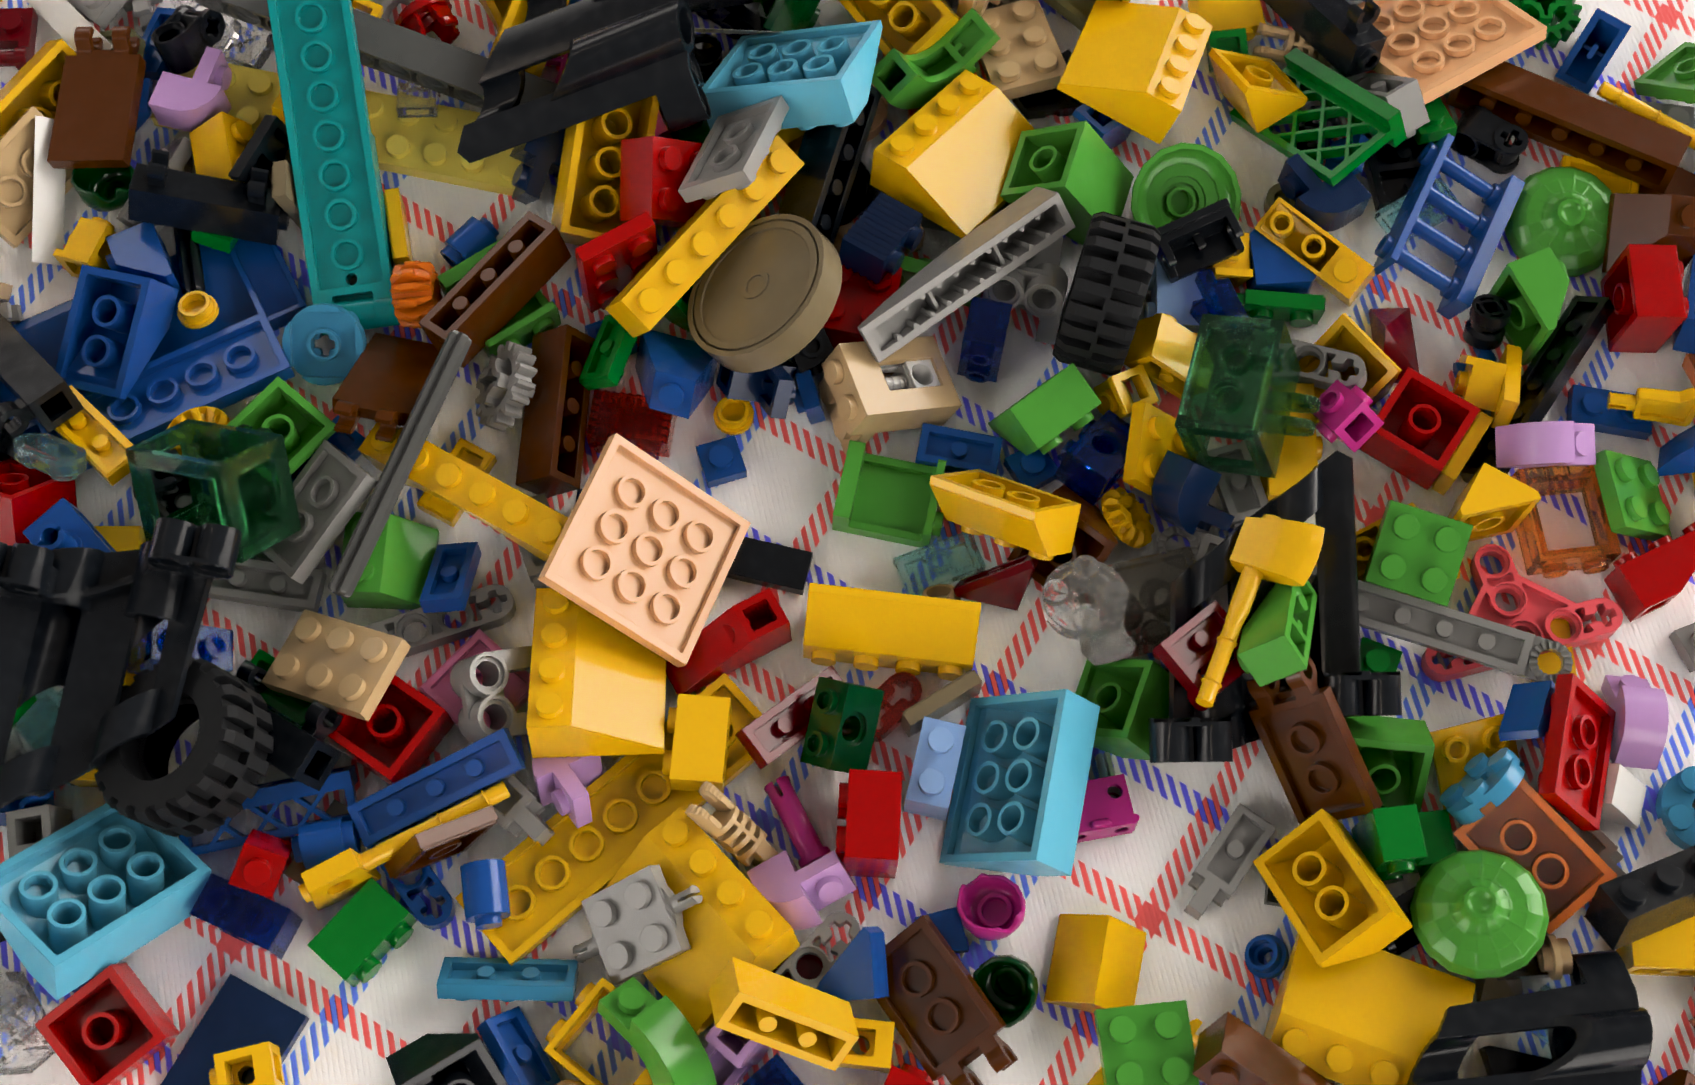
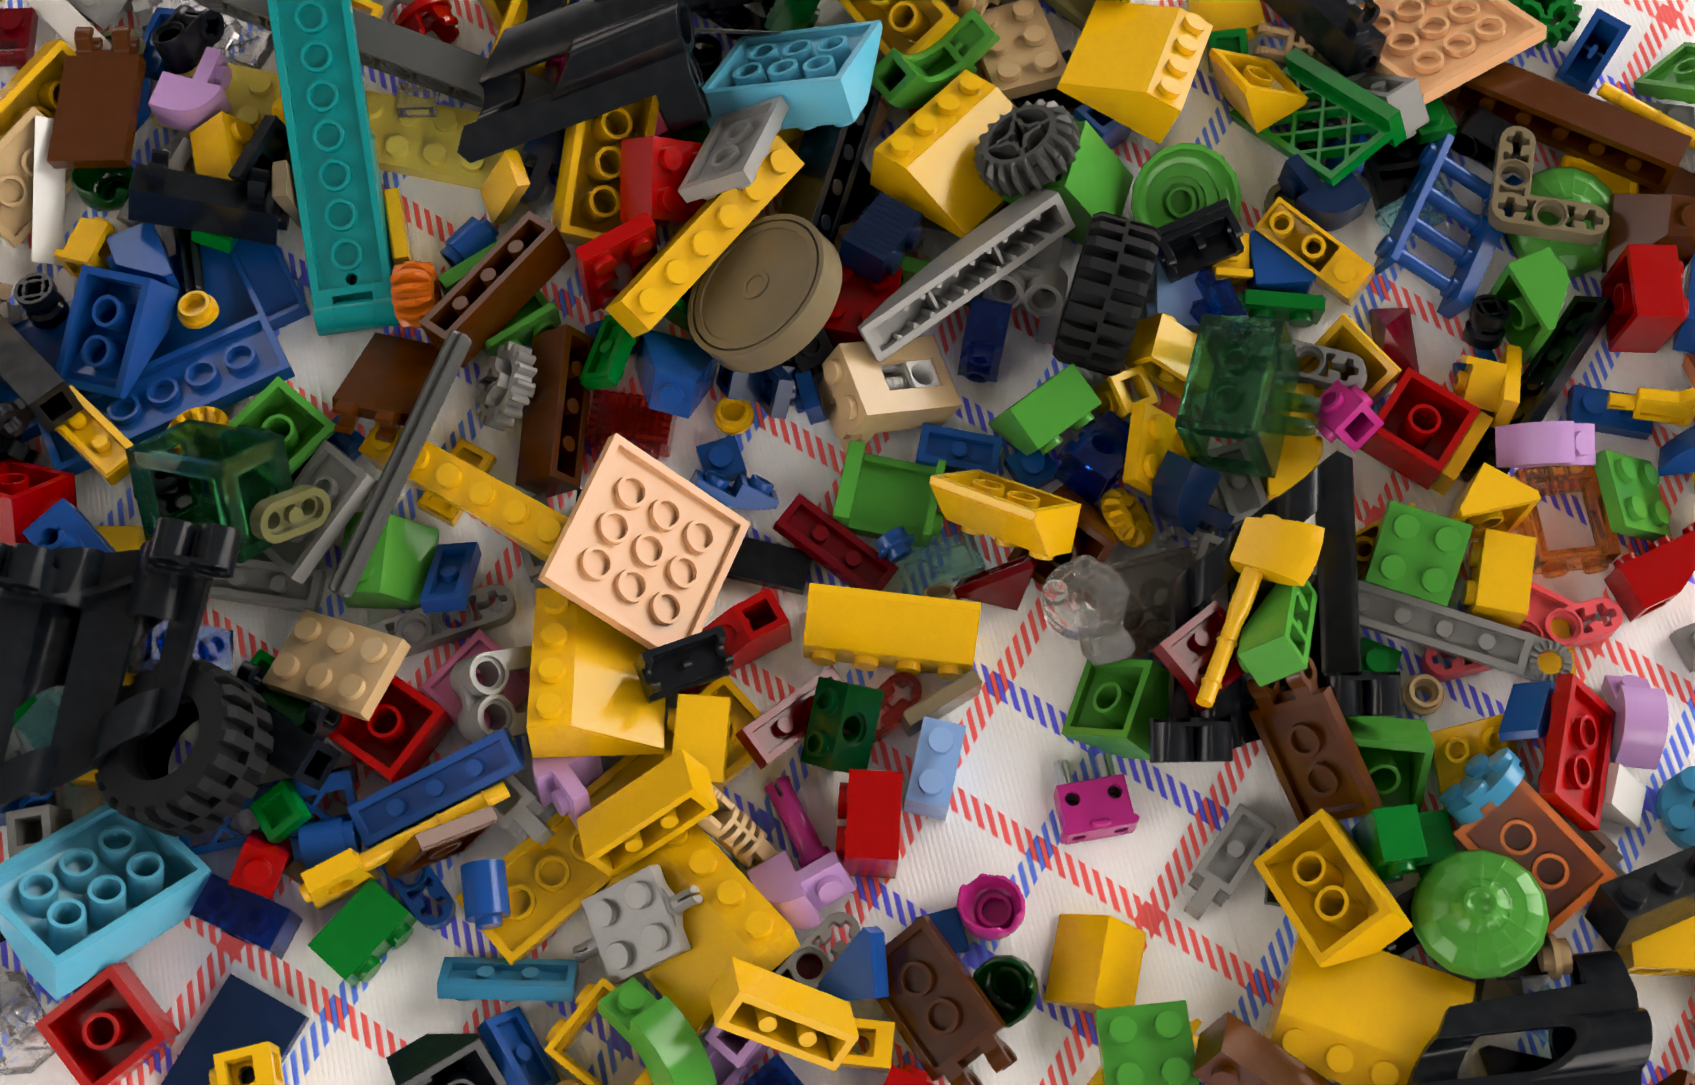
(41, 300): none -> black wheel
(50, 455): clear light blue plate -> none
(280, 811): none -> green plate
(287, 517): none -> olive plate
(308, 326): dark azure plate -> none
(505, 187): none -> yellow tile
(646, 814): none -> yellow brick
(683, 664): none -> black hinge
(746, 492): none -> blue slope
(834, 546): none -> dark red plate
(895, 545): none -> blue plate
(1021, 783): medium azure slope -> none
(1027, 148): none -> dark grey gear
(1256, 951): blue plate -> none
(1430, 686): none -> tan plate
(1500, 577): none -> yellow brick
(1520, 200): none -> dark tan beam

